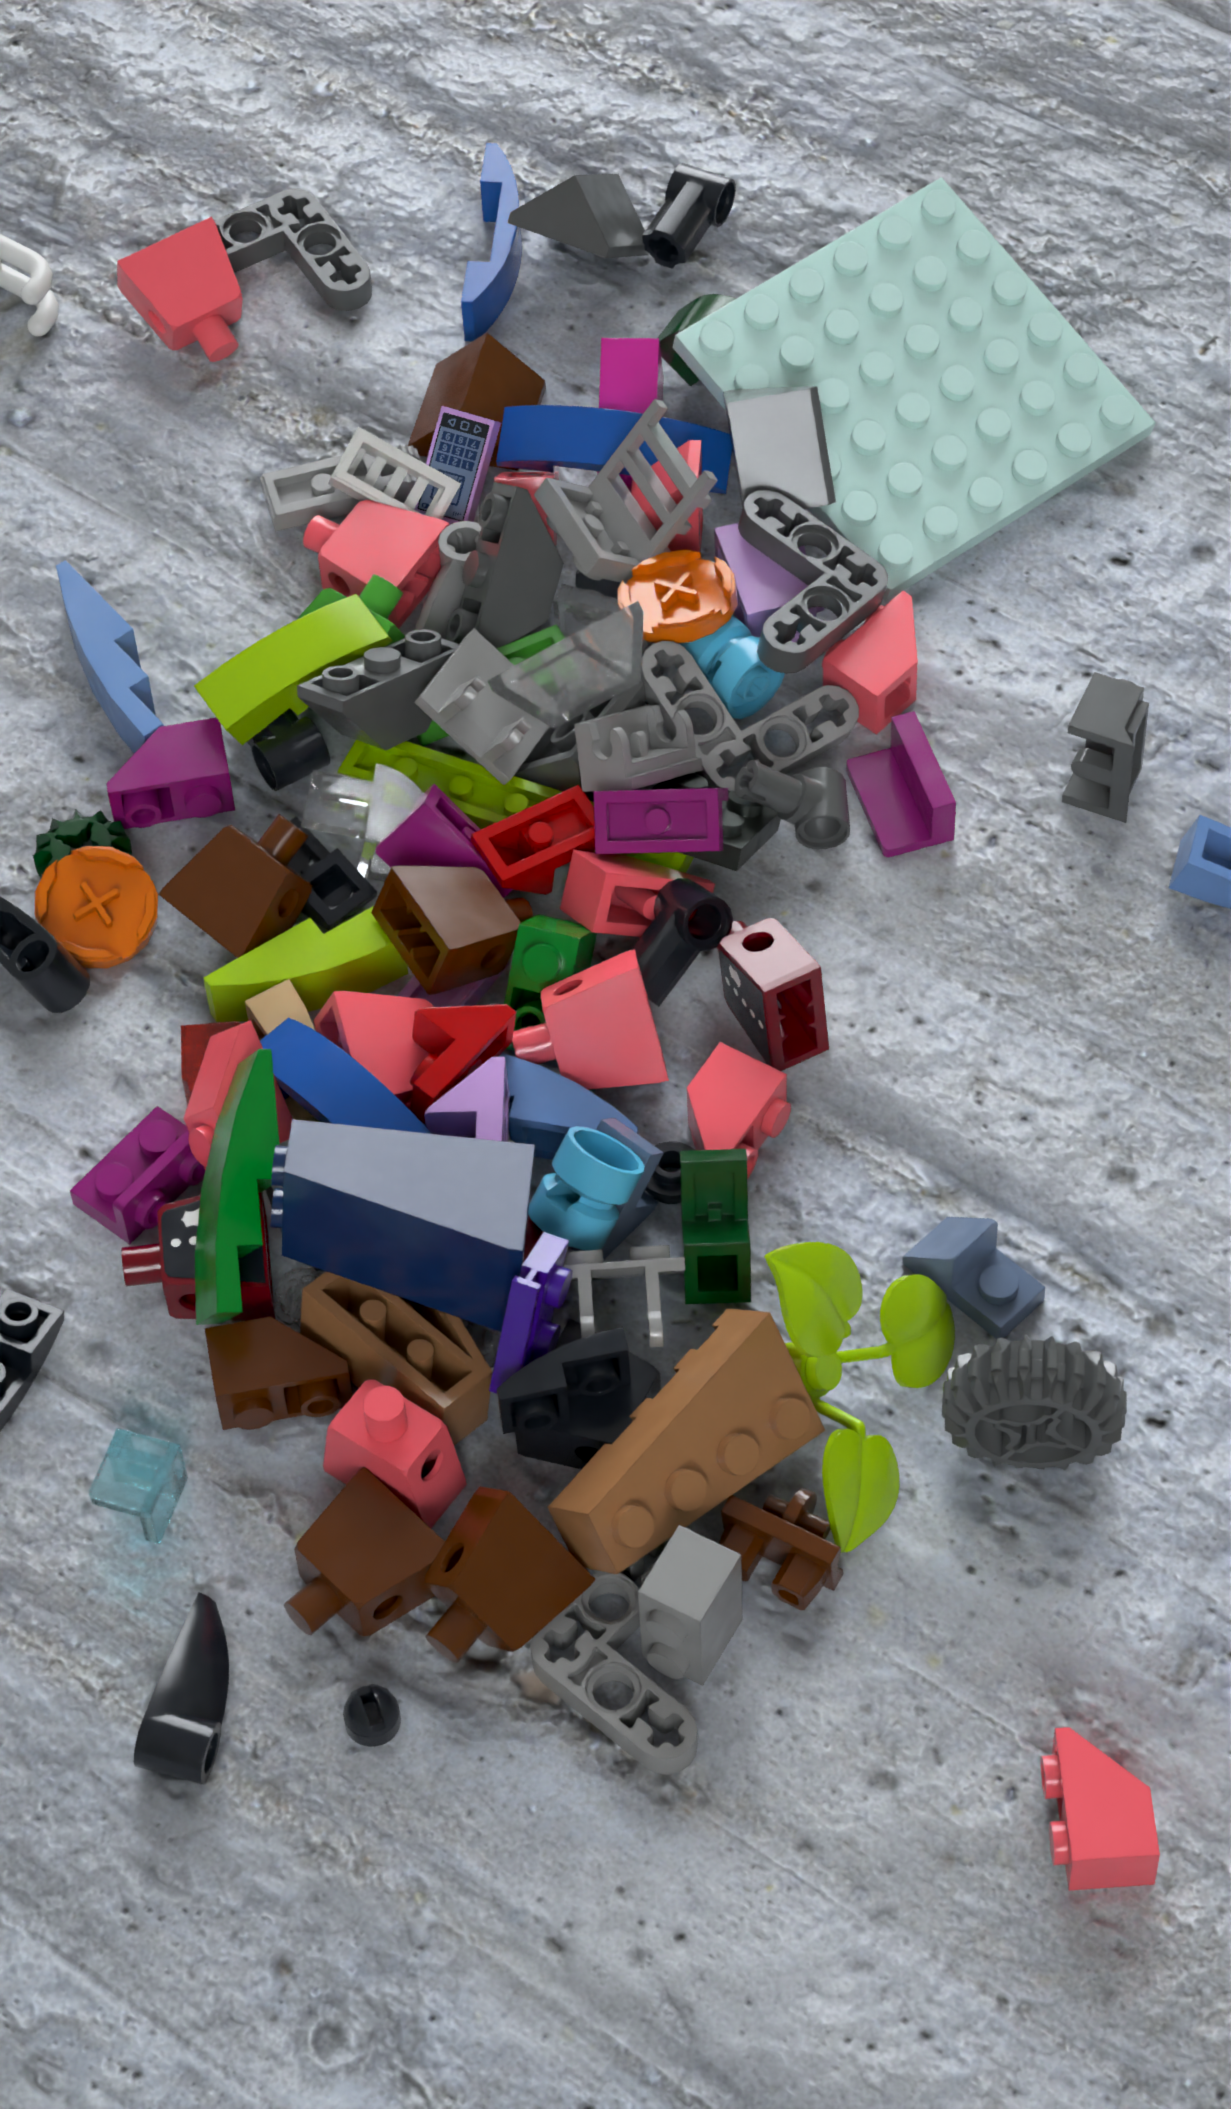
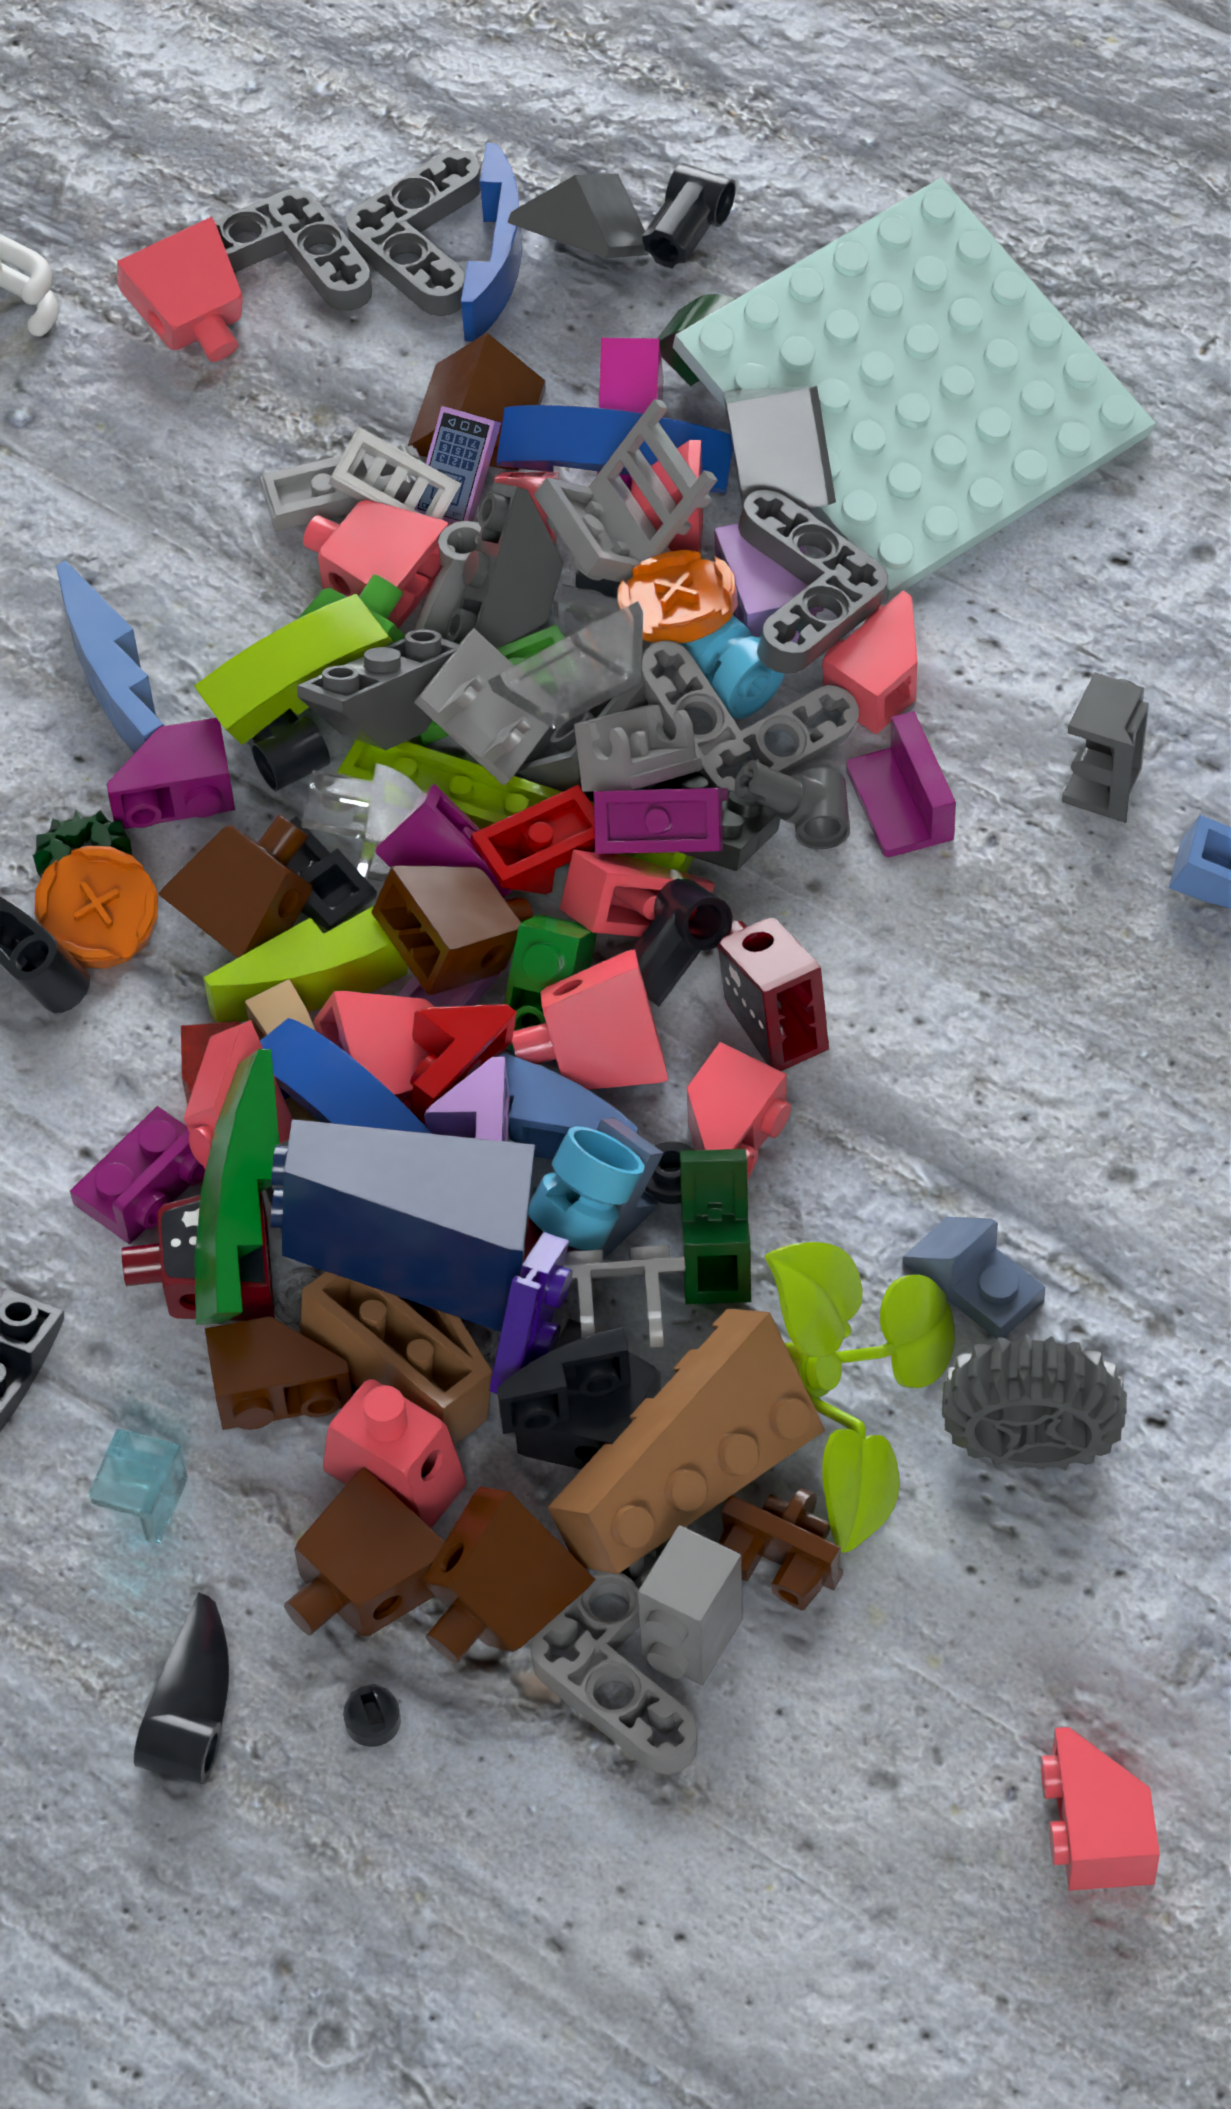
(385, 229): none -> dark grey beam

